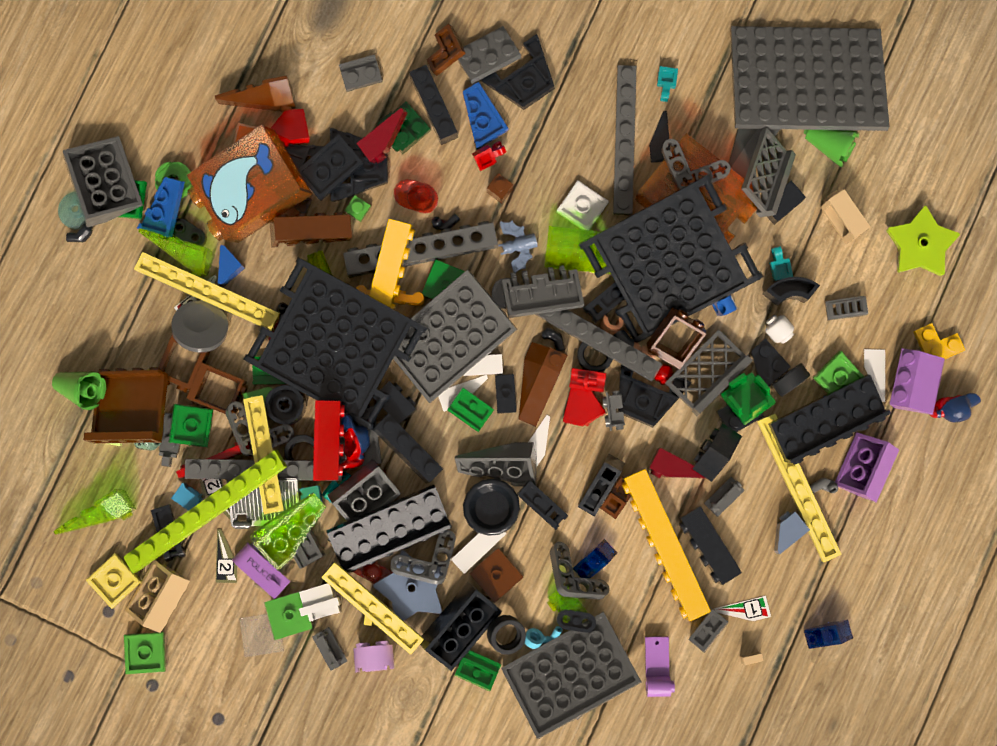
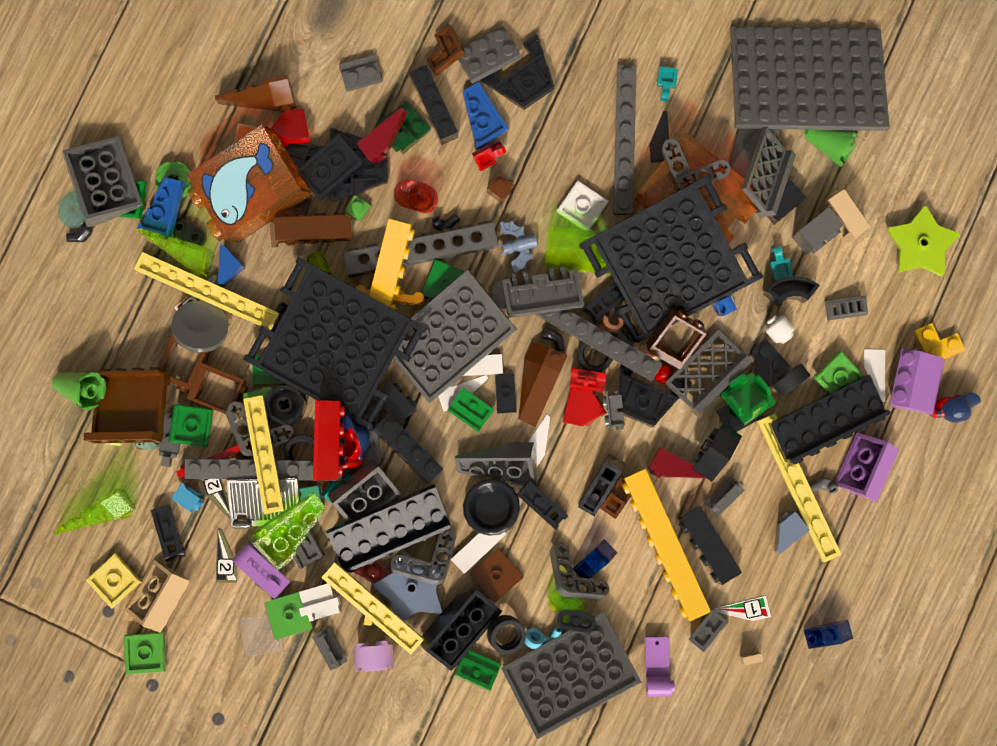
(205, 511): lime plate -> none
(822, 228): none -> dark grey brick

